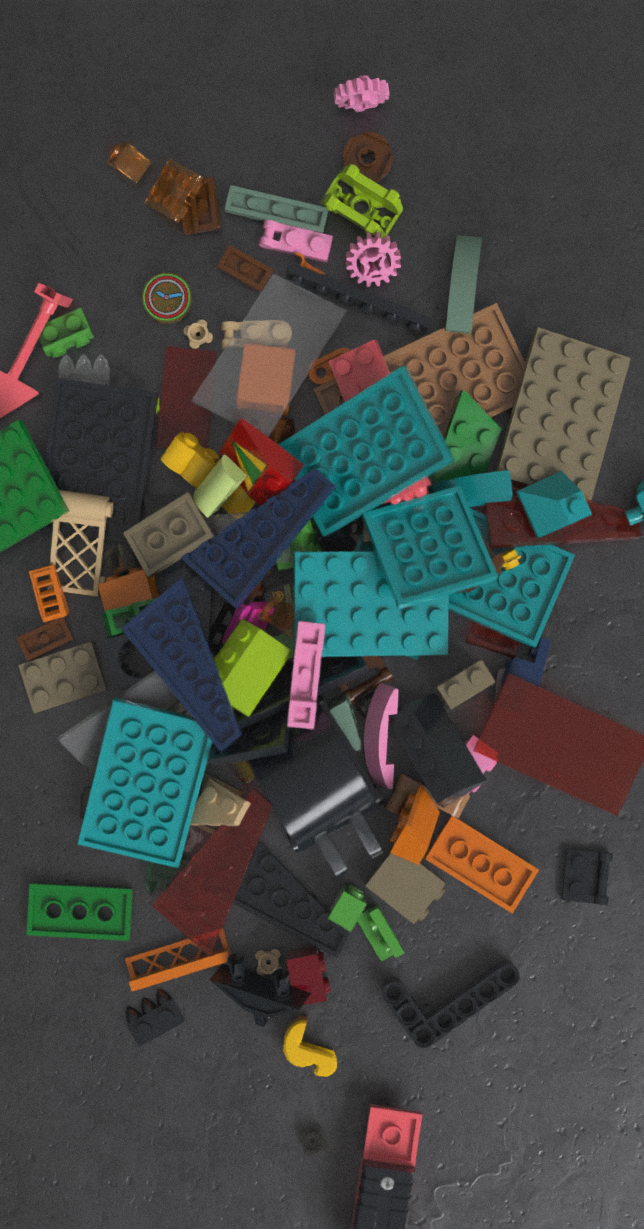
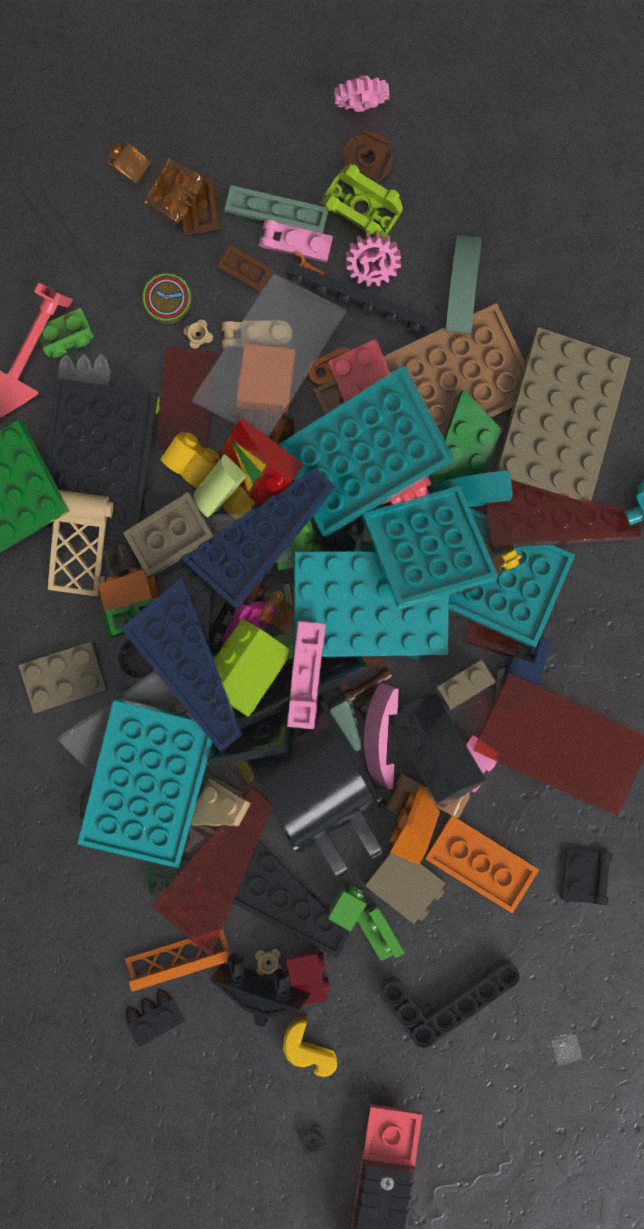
(40, 595): orange slope -> none
(45, 638): reddish brown plate -> none
(67, 924): green plate -> none
(553, 504): teal slope -> none
(566, 1049): none -> clear plate

